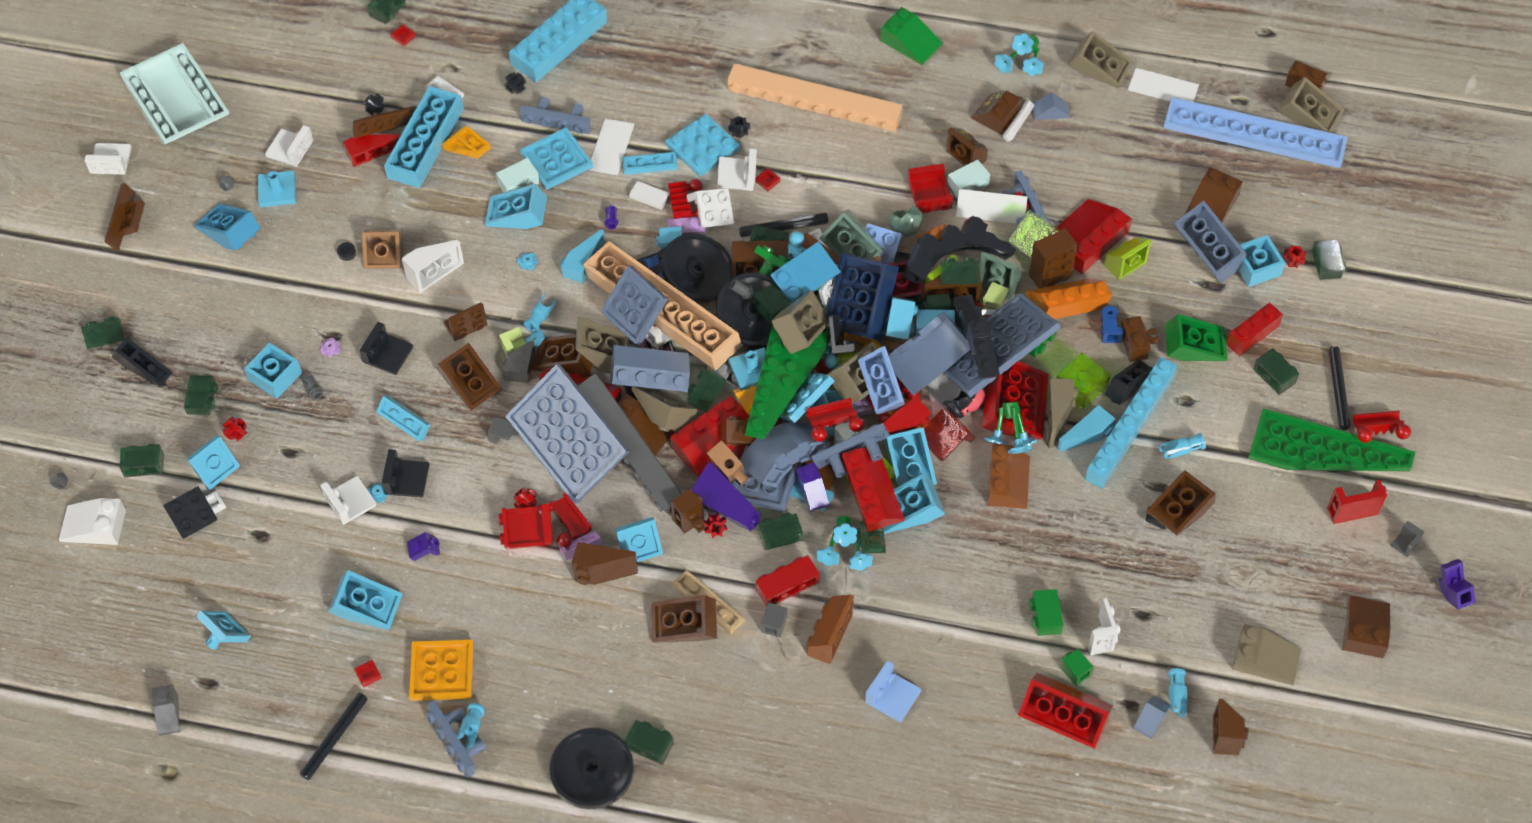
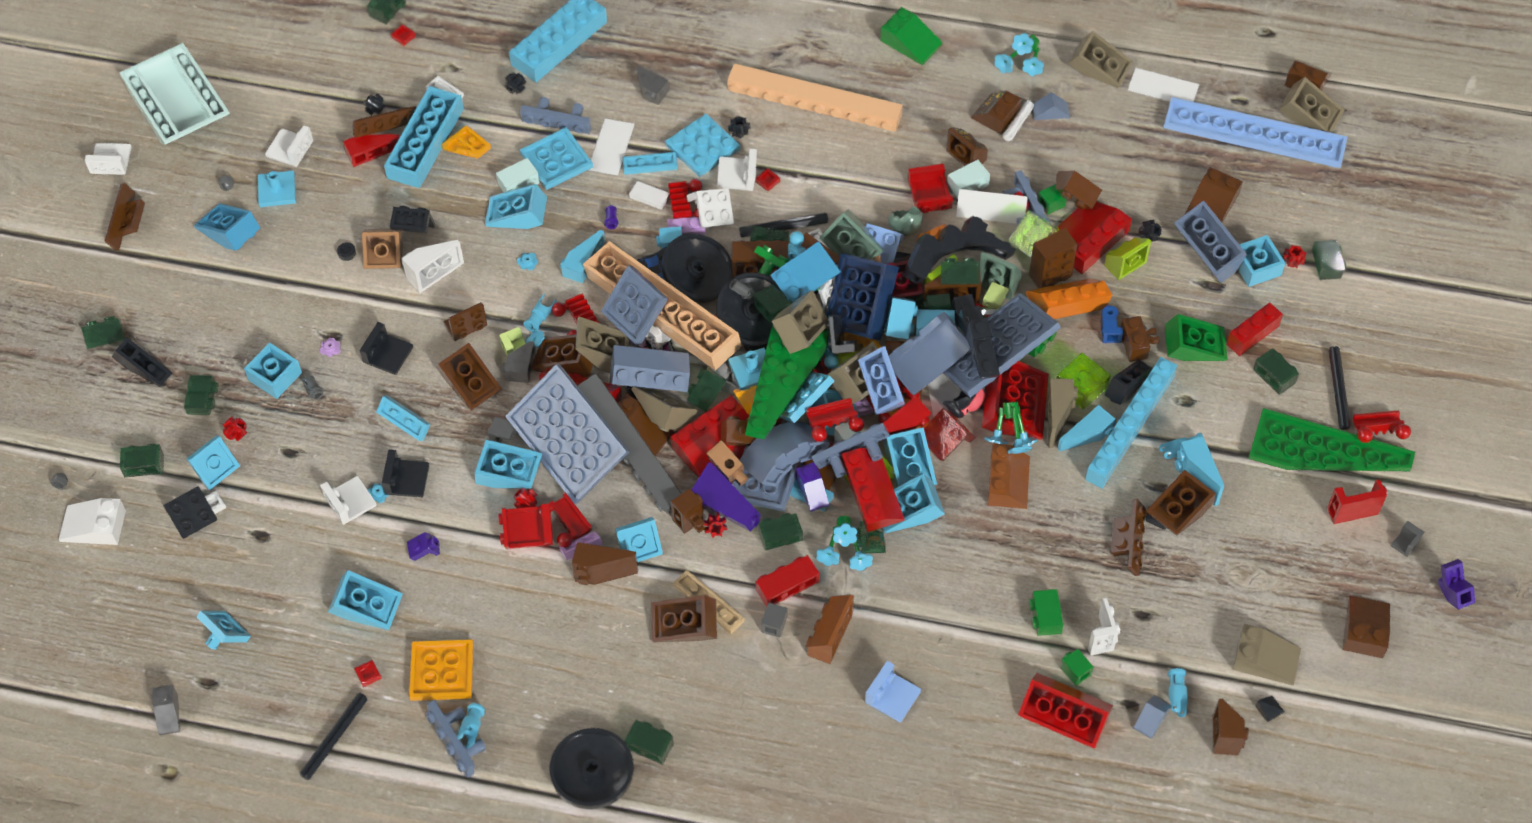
(411, 219): none -> black bracket
(506, 466): none -> medium azure slope
(577, 307): none -> red gear
(652, 86): none -> flat silver slope
(1051, 199): none -> green brick
(1077, 188): none -> reddish brown slope
(1128, 536): none -> reddish brown bracket
(1150, 230): none -> black gear
(1198, 461): none -> medium azure slope
(1269, 708): none -> black slope

